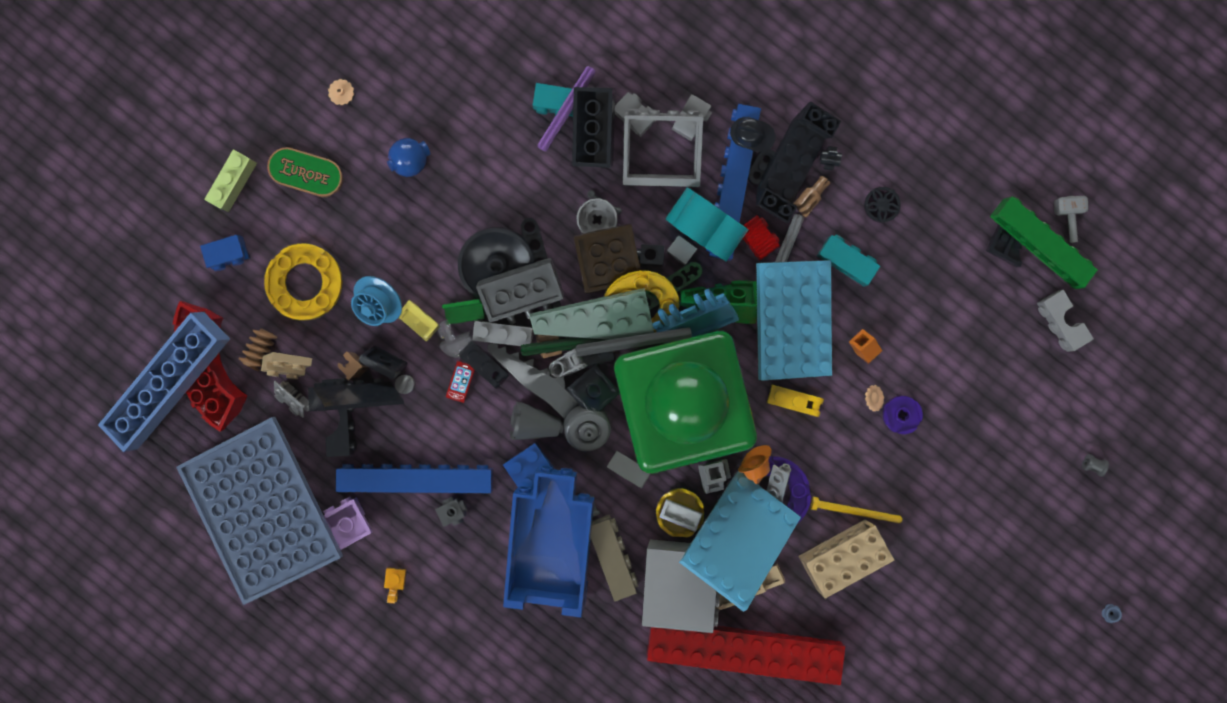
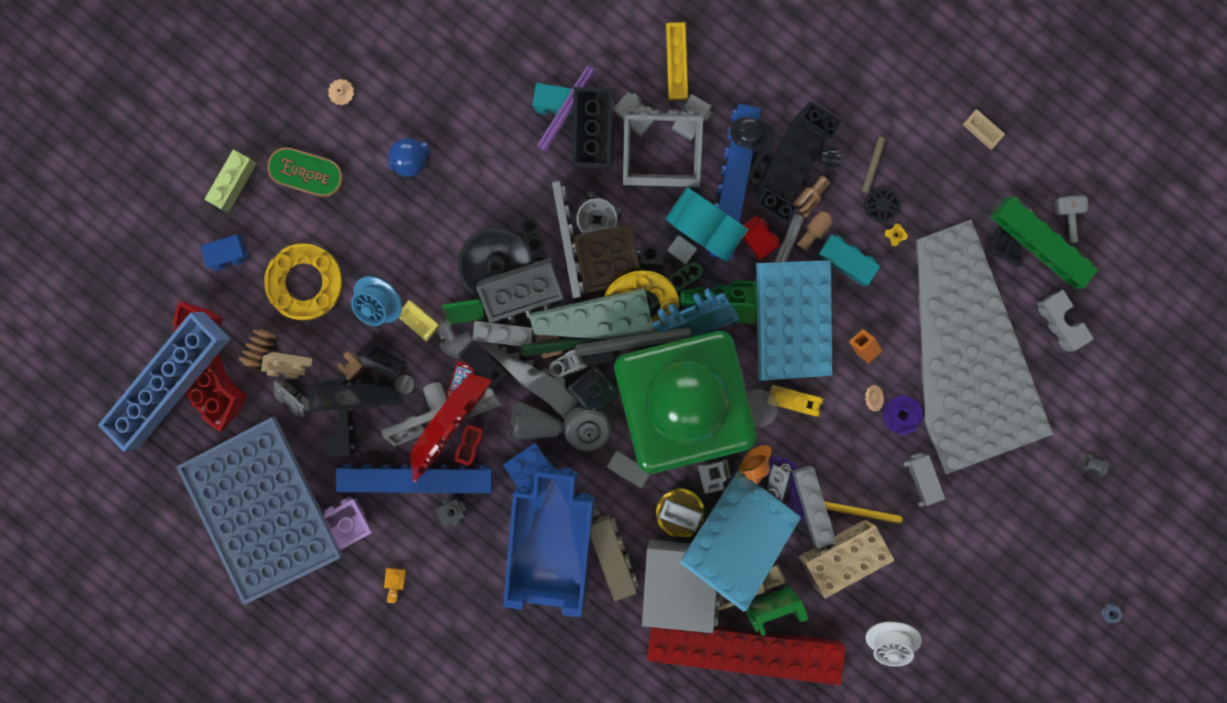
(435, 397): none -> light grey plate
(446, 423): none -> red brick
(468, 449): none -> red brick
(567, 234): none -> light grey plate
(676, 61): none -> yellow plate
(763, 407): none -> clear tile
(773, 606): none -> green panel
(813, 506): none -> light grey brick
(815, 229): none -> medium nougat arm
(873, 165): none -> dark tan bar
(893, 642): none -> white piece
(901, 234): none -> yellow plate
(924, 479): none -> light grey brick
(971, 363): none -> light grey wing
(983, 129): none -> tan plate

